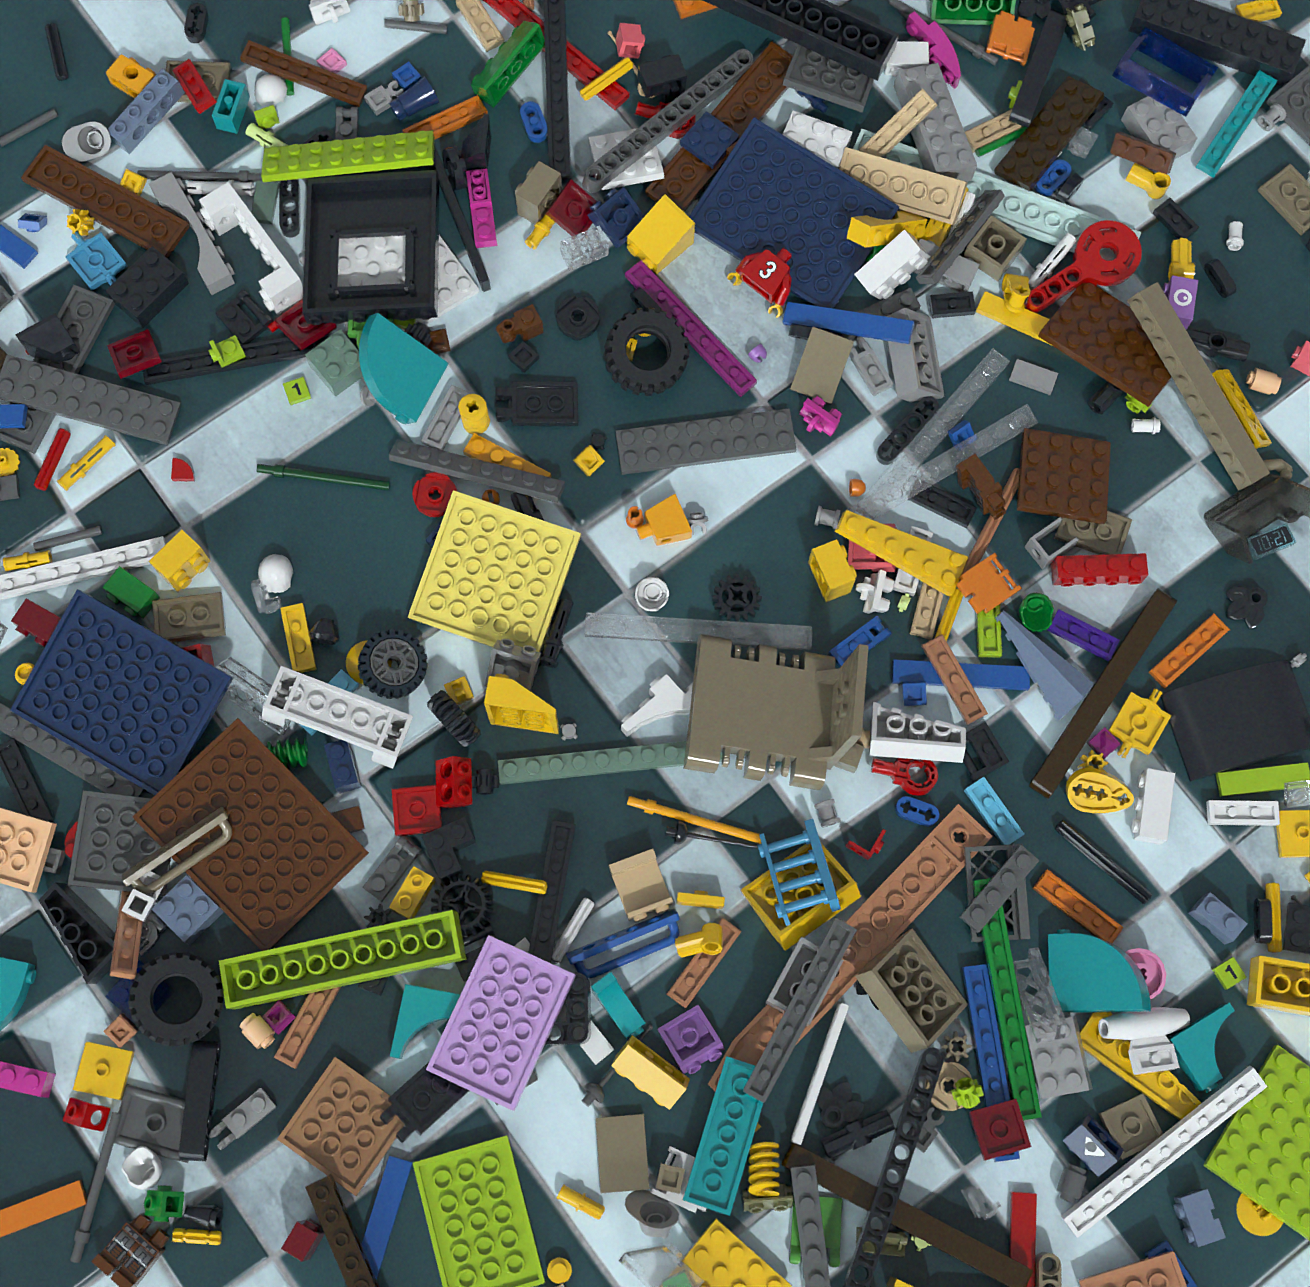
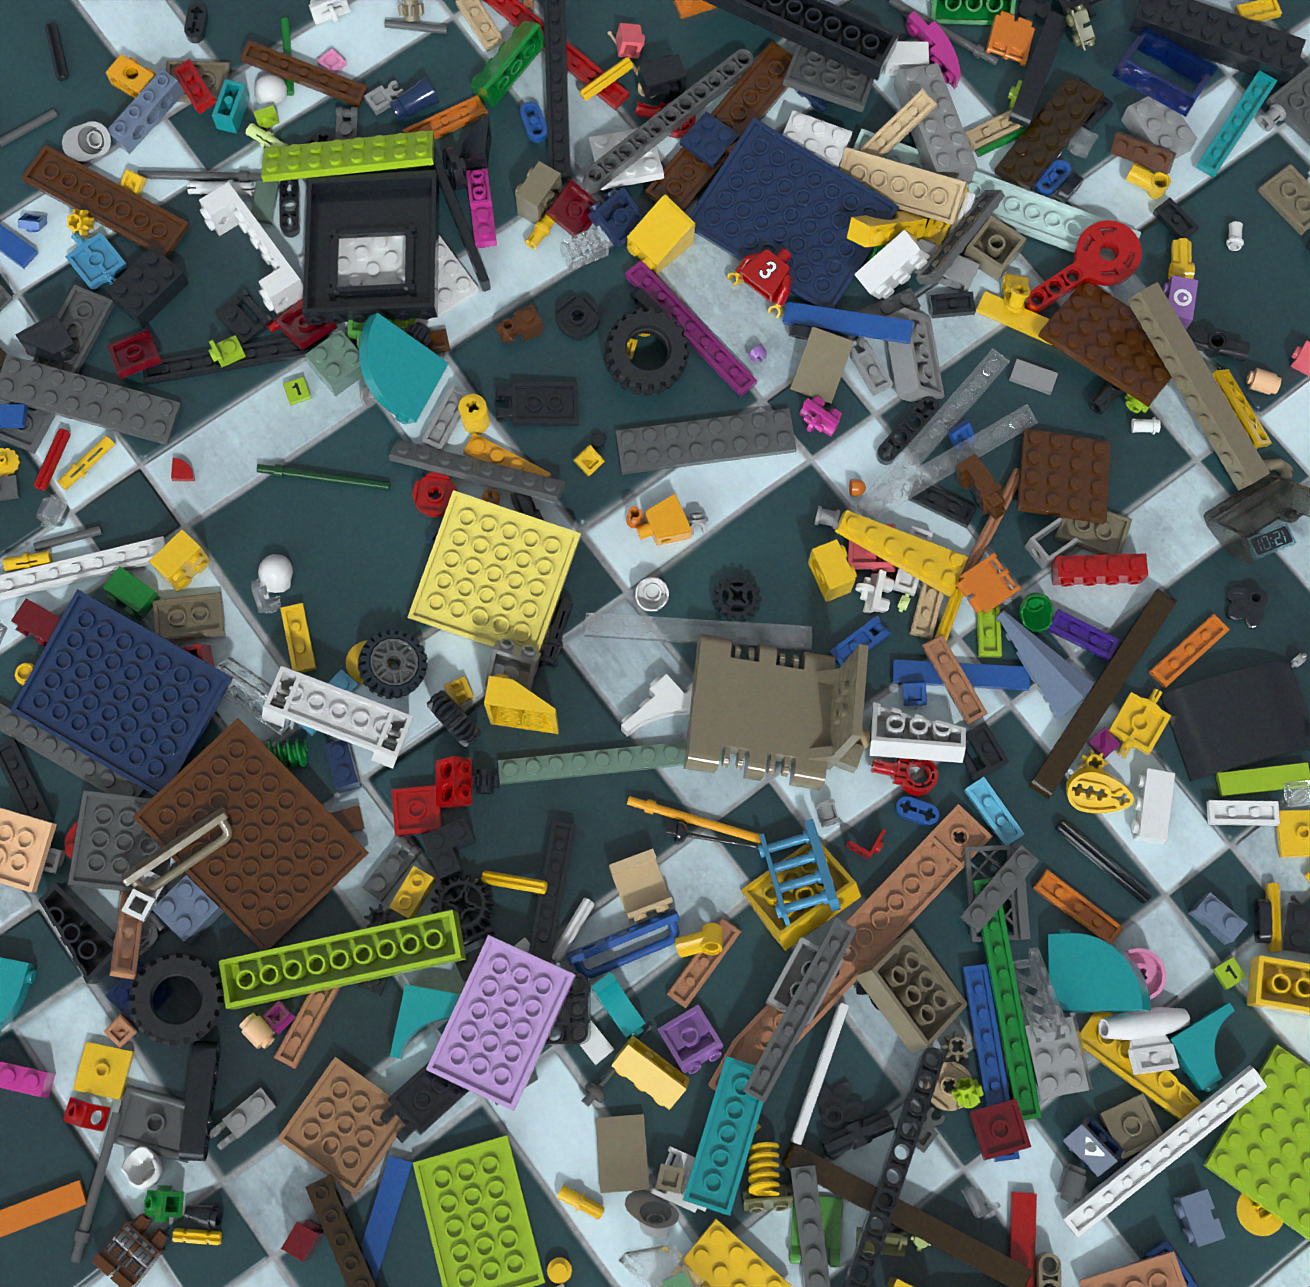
(53, 511): none -> clear head
(211, 266): light grey arch -> none
(324, 632): black cone -> none
(406, 76): blue plate -> none
(523, 357): black plate -> none
(568, 731): light grey piece -> none
(700, 899): yellow plate -> none
(1067, 243): white pin -> none
(1220, 278): black beam -> none

